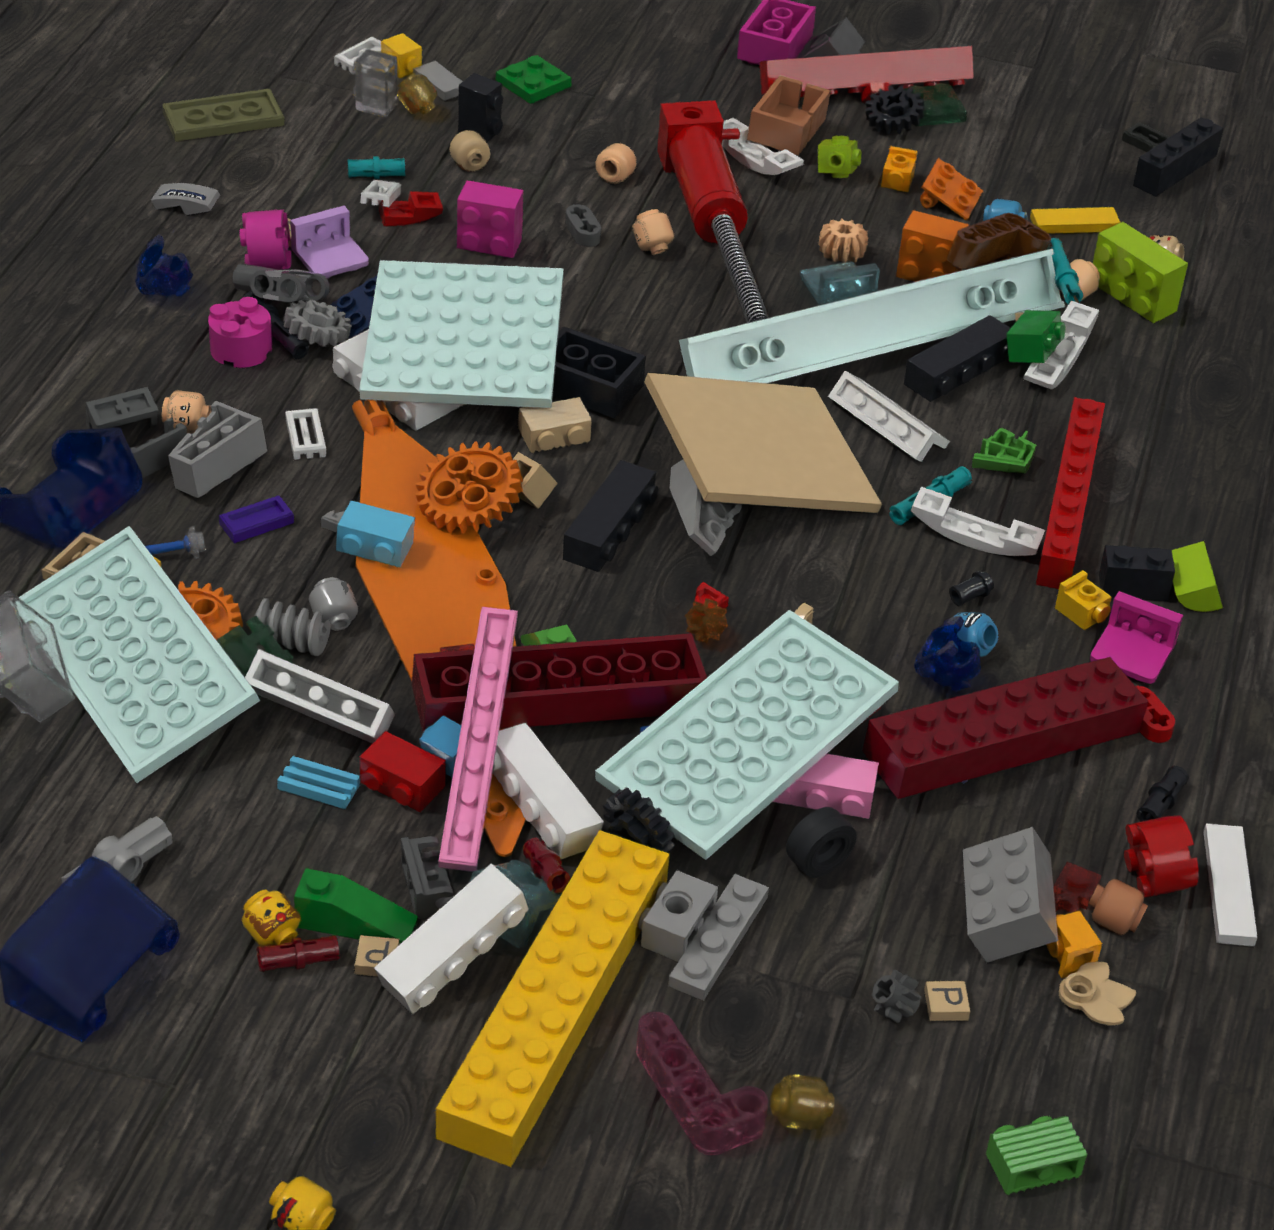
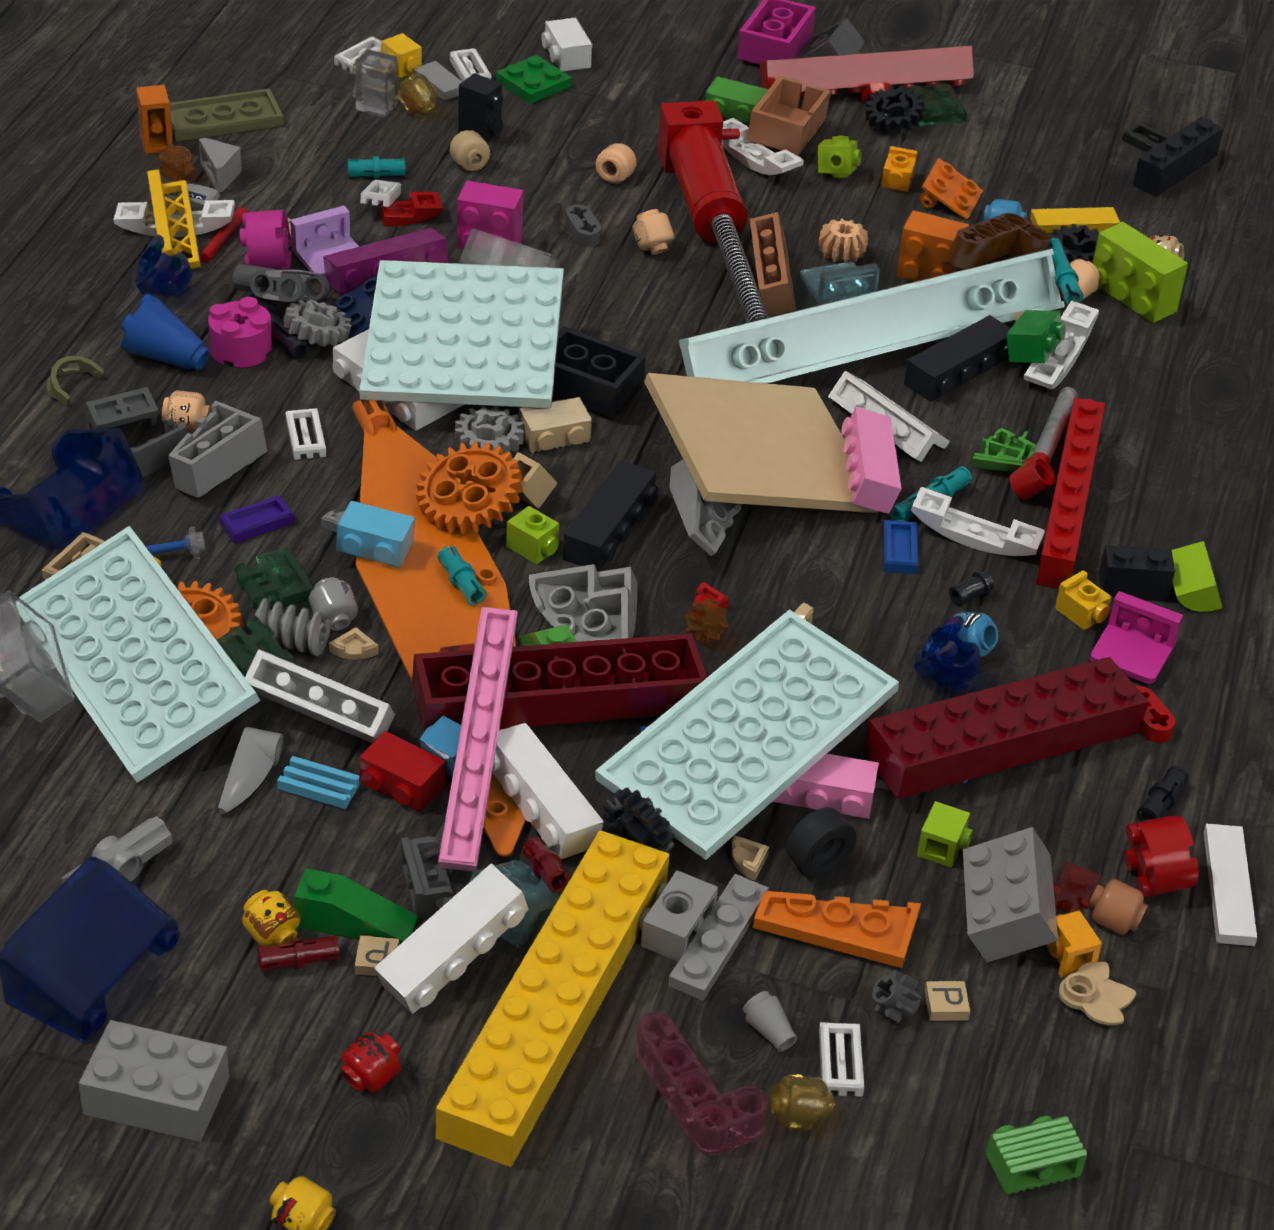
(85, 365): none -> olive helmet
(137, 218): none -> white slope
(154, 118): none -> orange brick
(154, 1080): none -> light grey brick
(162, 336): none -> blue cone
(163, 221): none -> yellow fence
(175, 162): none -> clear orange gear
(220, 162): none -> light grey slope
(222, 236): none -> red bar
(251, 764): none -> light grey piece
(281, 572): none -> clear green plate
(354, 646): none -> tan tile
(356, 265): none -> magenta brick
(370, 1062): none -> red head
(462, 575): none -> teal pin
(465, 67): none -> white tile
(491, 427): none -> light grey gear
(493, 250): none -> clear brick
(532, 535): none -> lime brick
(567, 44): none -> white brick
(588, 601): none -> light grey brick
(735, 98): none -> bright green brick
(748, 856): none -> tan tile
(768, 1018): none -> light grey cone
(772, 264): none -> nougat brick
(841, 1084): none -> white tile
(857, 929): none -> orange wing
(871, 460): none -> bright pink brick
(900, 547): none -> blue tile
(944, 834): none -> lime brick
(1036, 472): none -> piece
(1077, 242): none -> black gear

